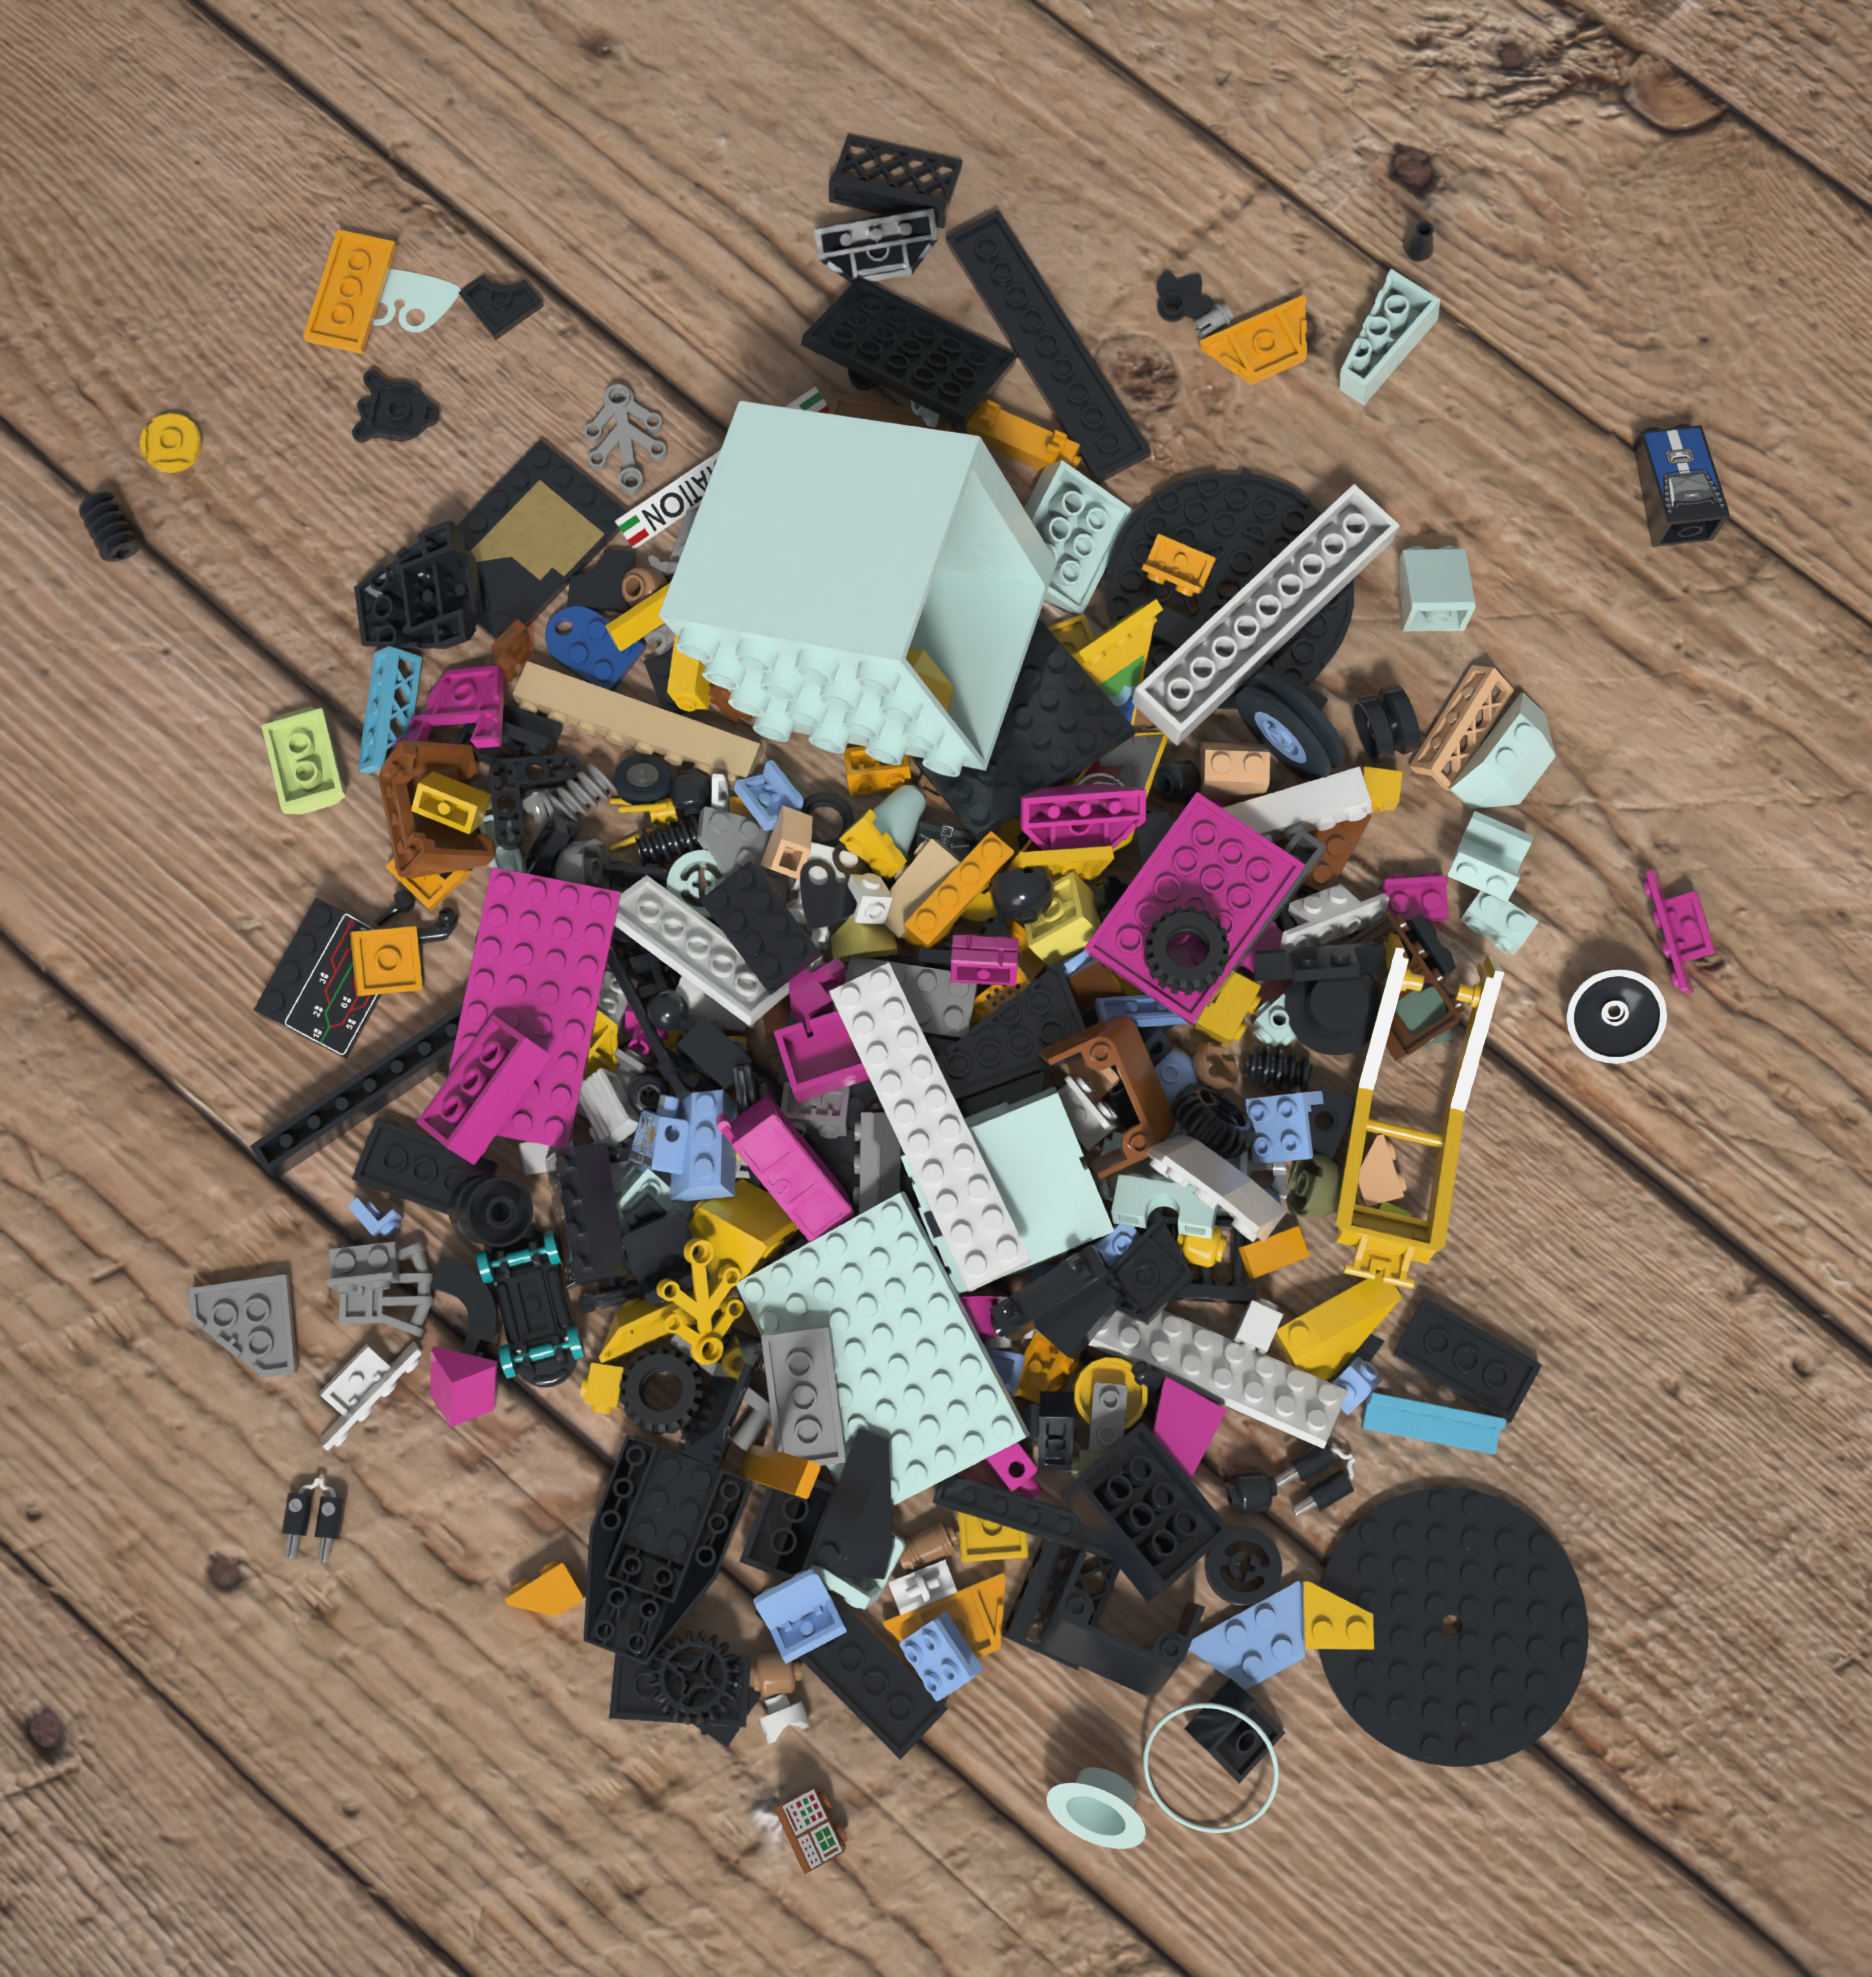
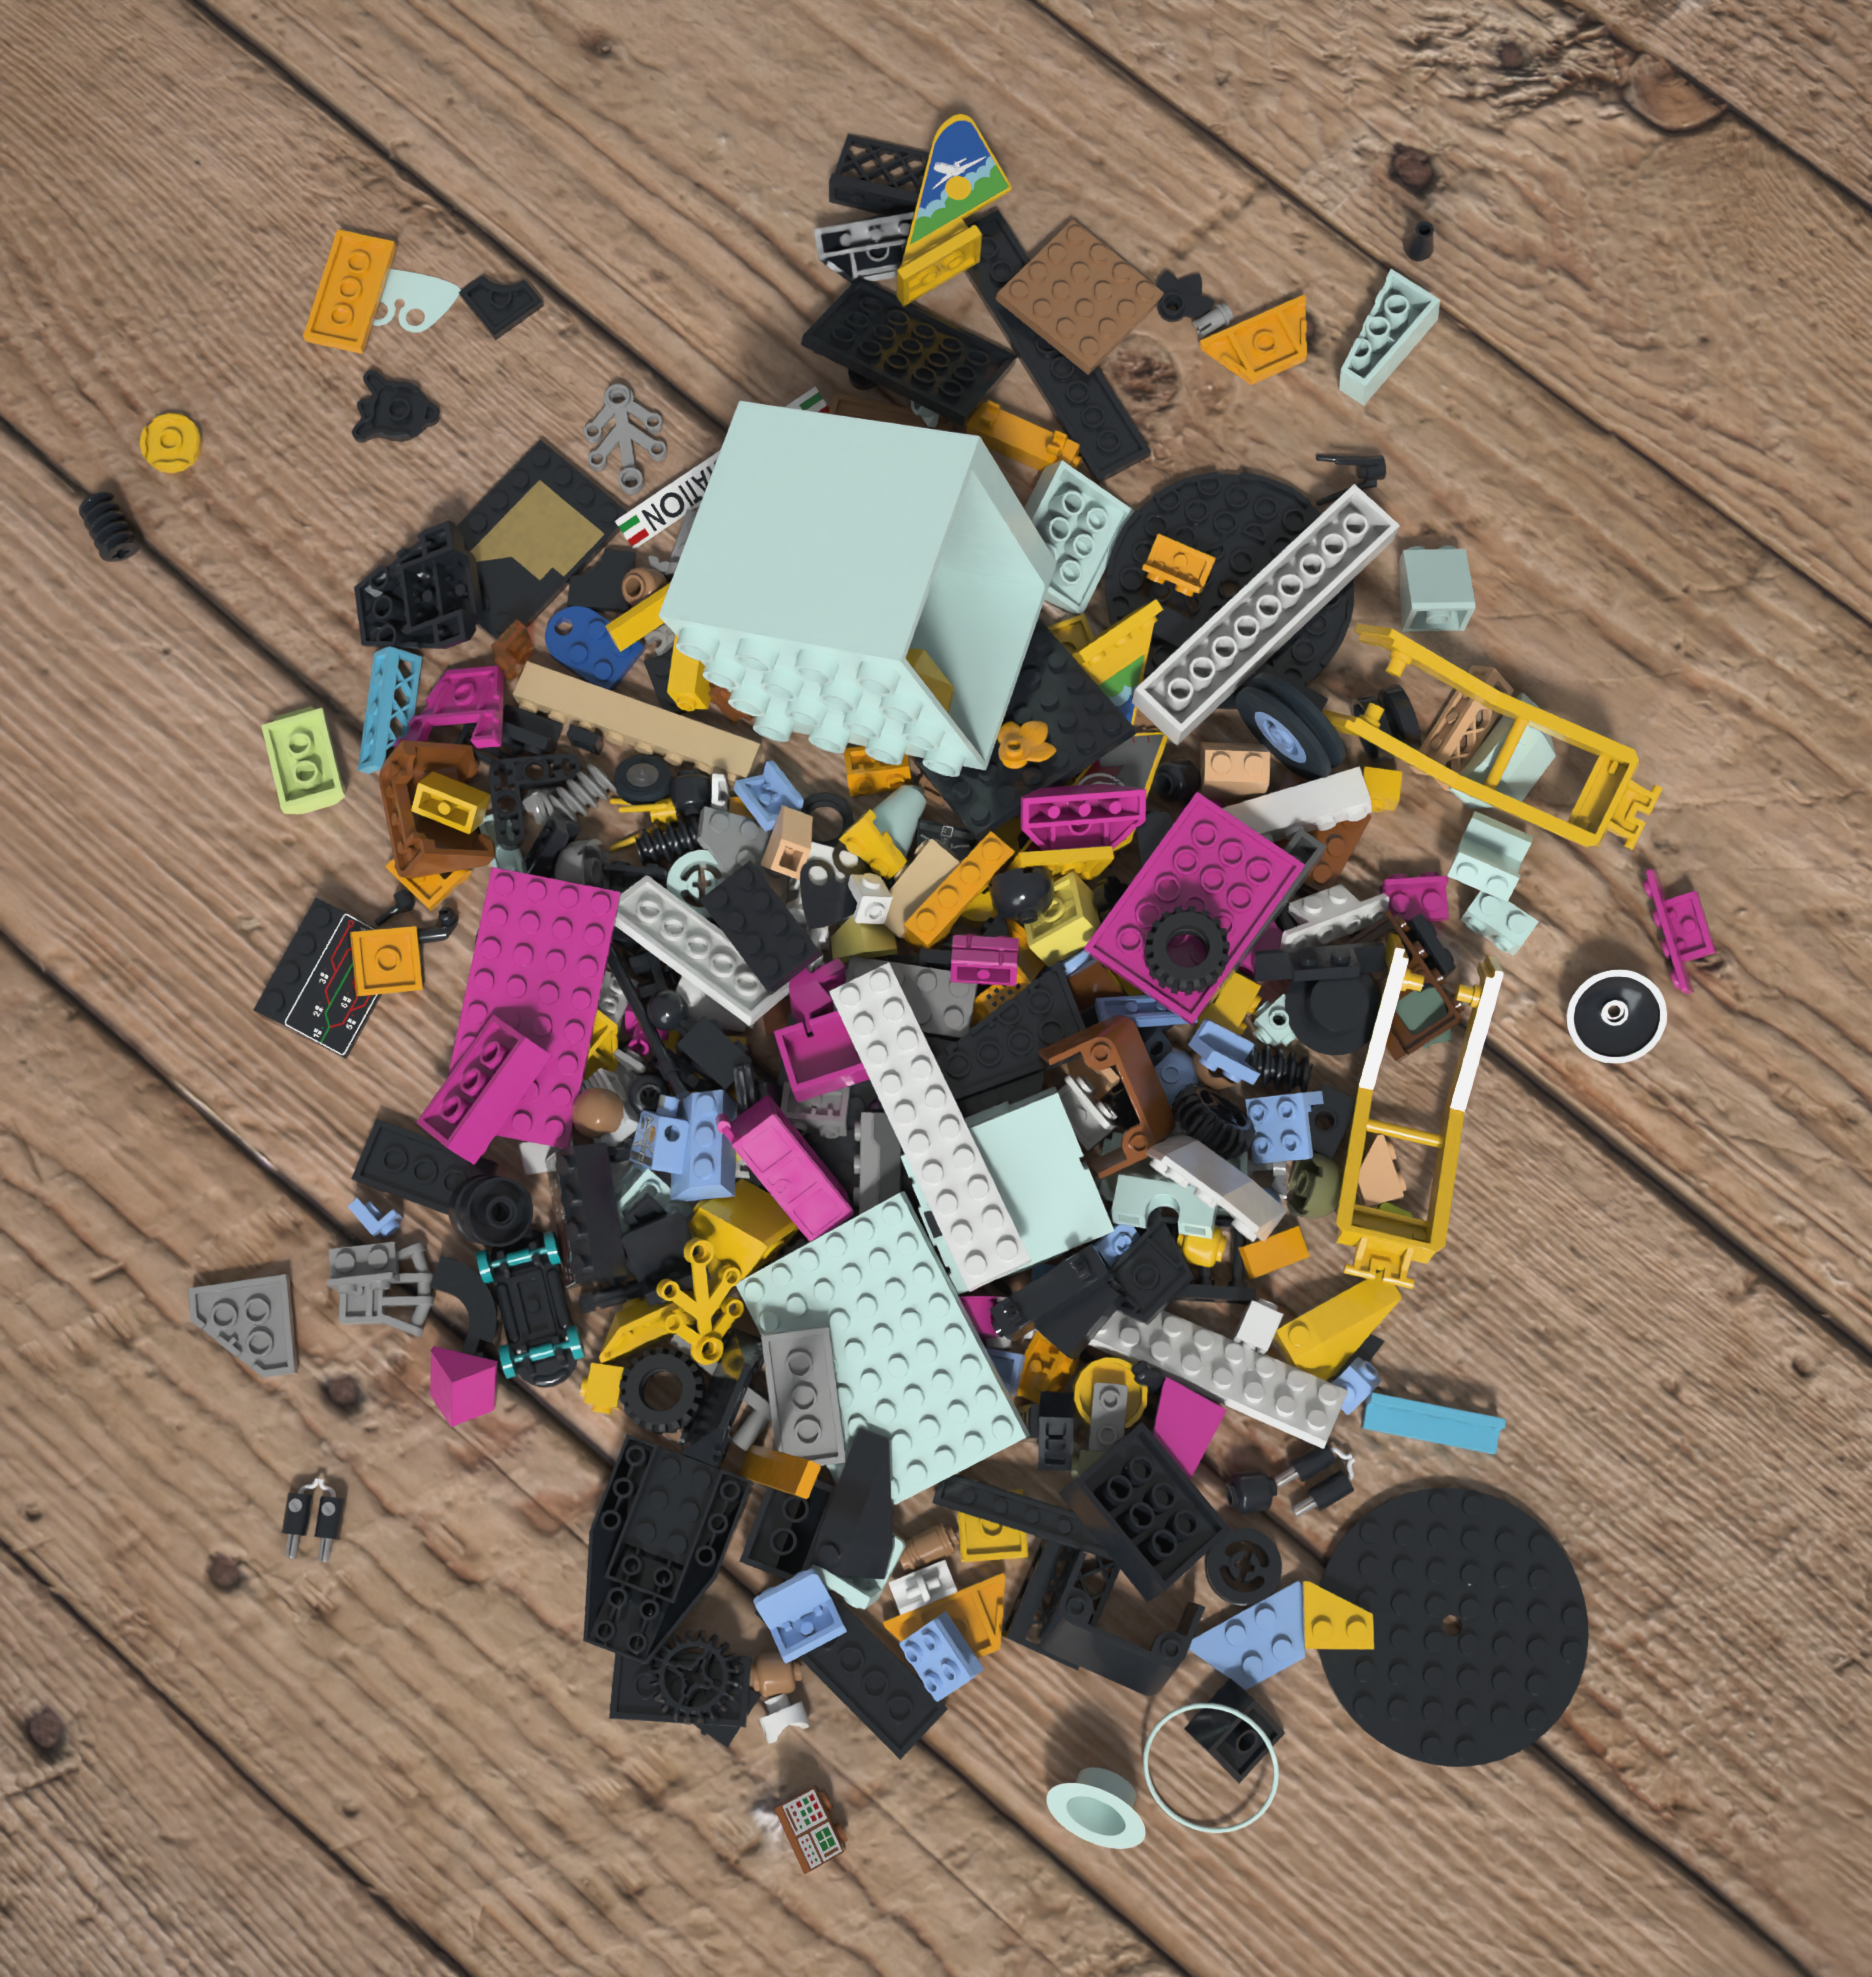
(359, 1097): black brick -> none
(360, 1386): white bracket -> none
(551, 1593): light orange slope -> none
(585, 740): none -> black tile
(597, 1112): none -> medium nougat hair
(956, 183): none -> piece
(1023, 743): none -> light orange plate
(1023, 1477): dark pink torso -> none
(1080, 296): none -> medium nougat plate
(1224, 1050): none -> light blue bracket
(1367, 468): none -> black plant
(1466, 1360): black plate -> none
(1608, 797): none -> yellow piece
(1679, 485): slope -> none

